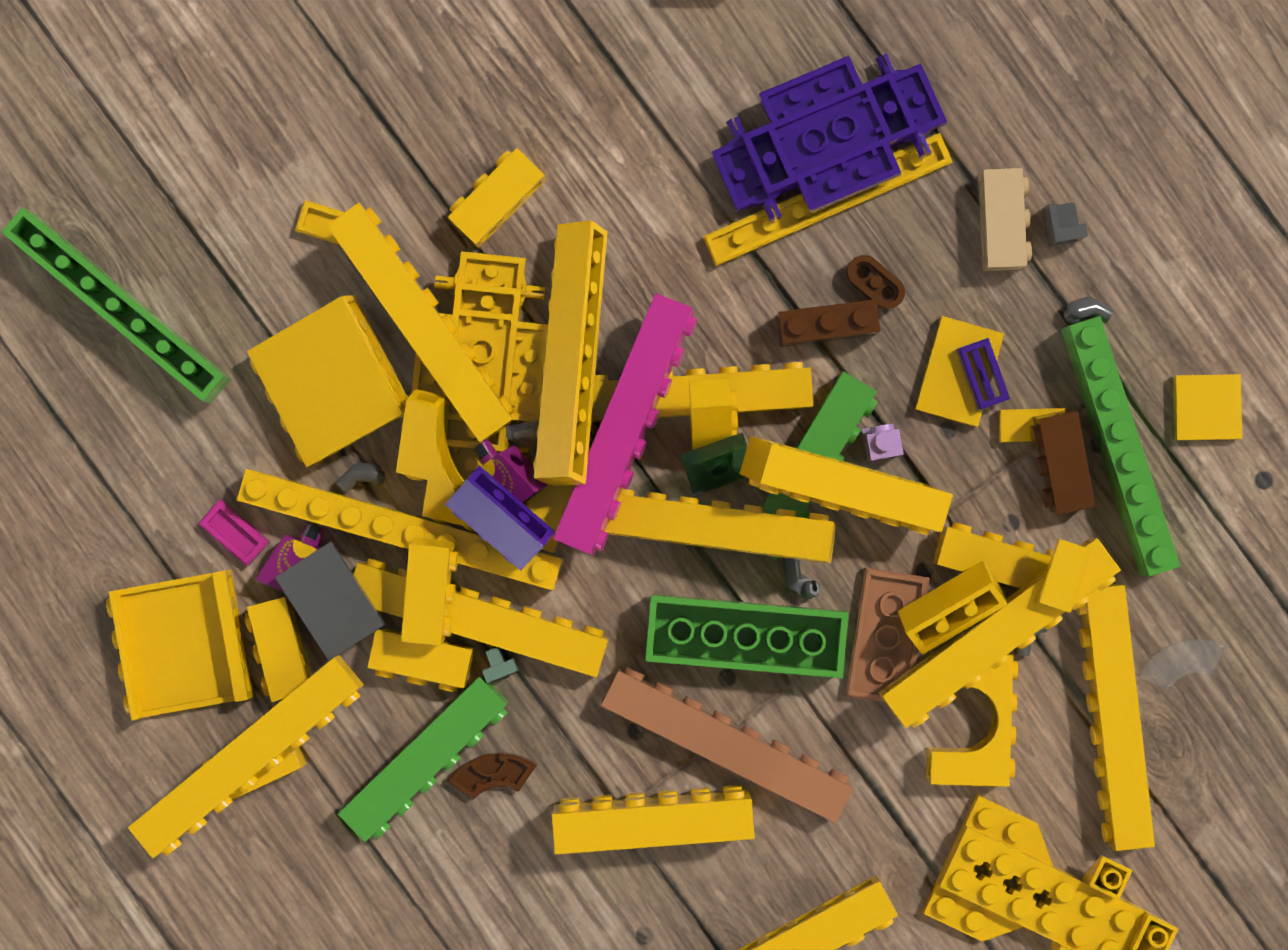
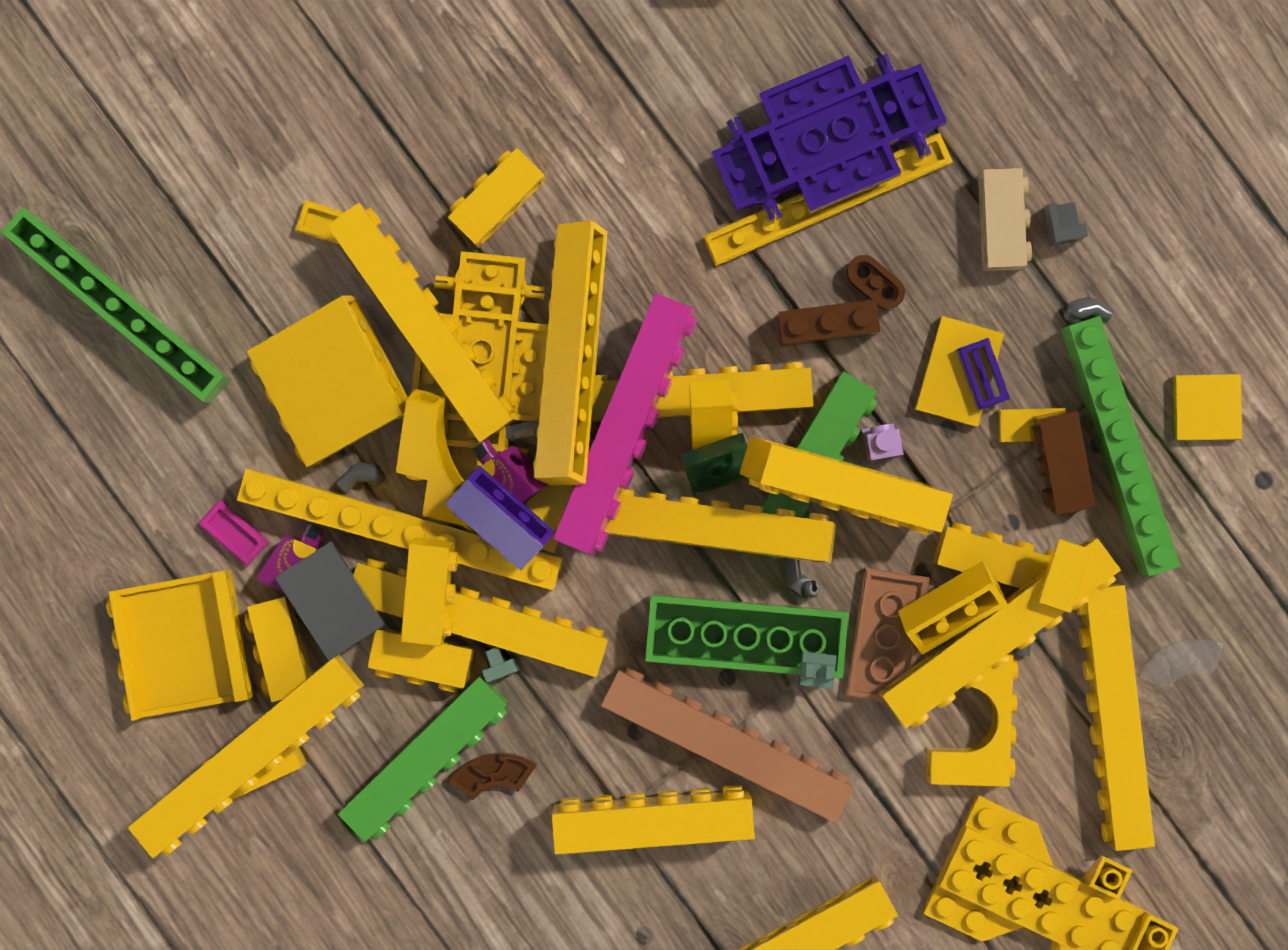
(817, 669): none -> sand green tile

